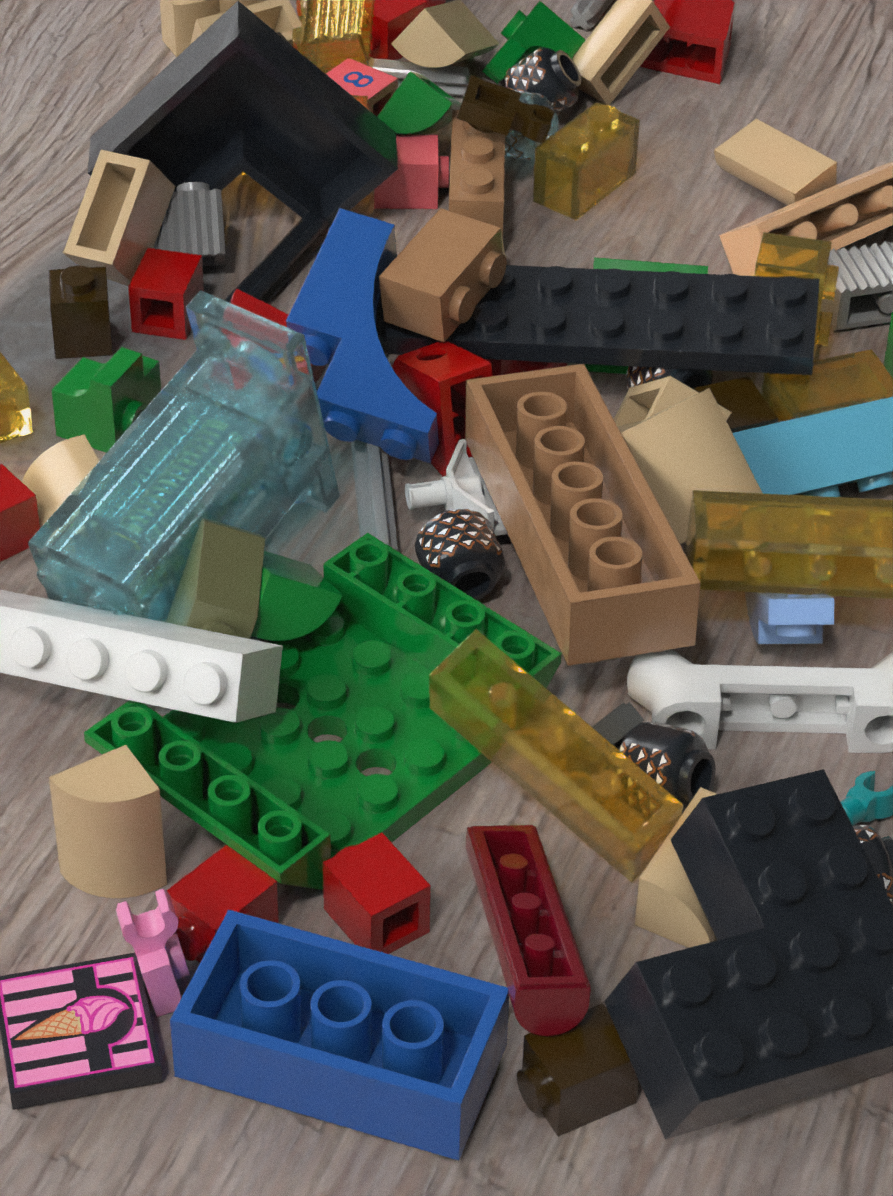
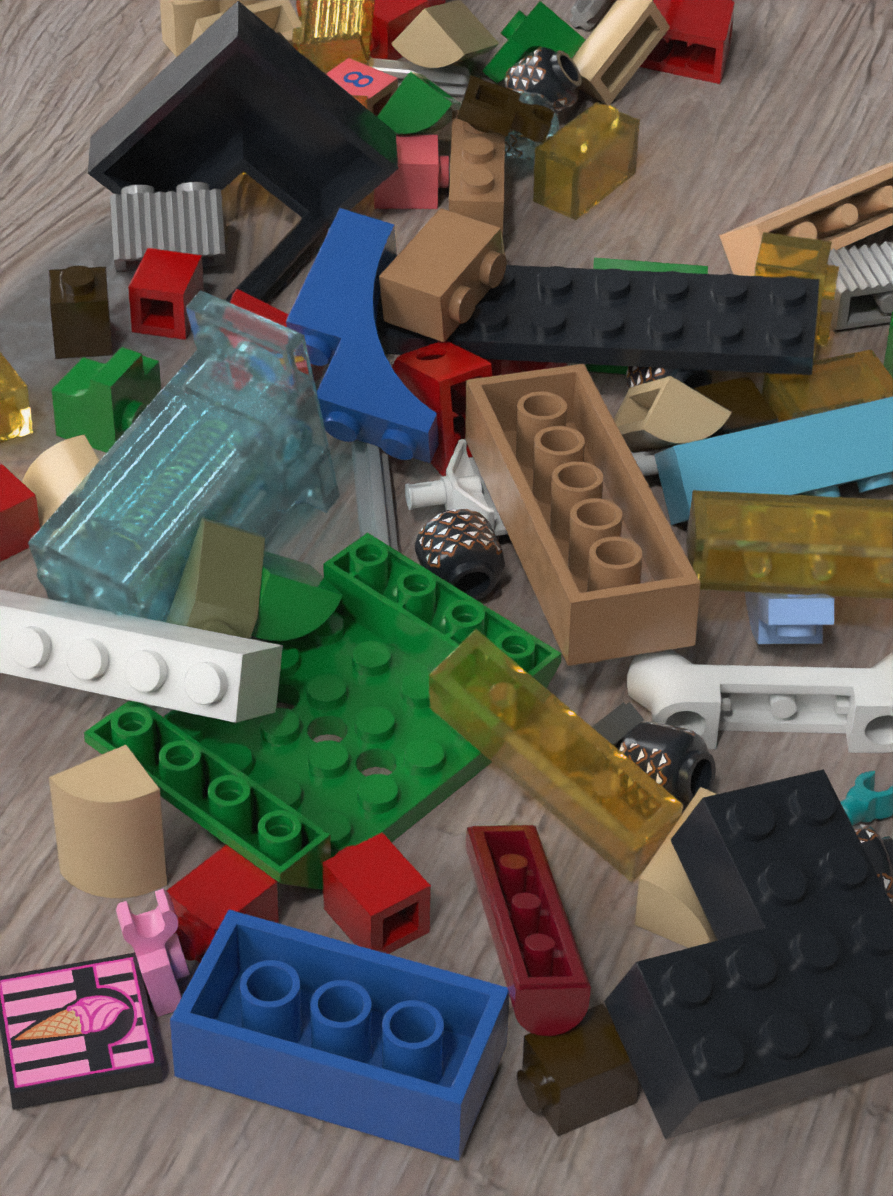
(119, 215): tan brick -> none
(688, 451): tan brick -> none
(776, 163): tan brick -> none

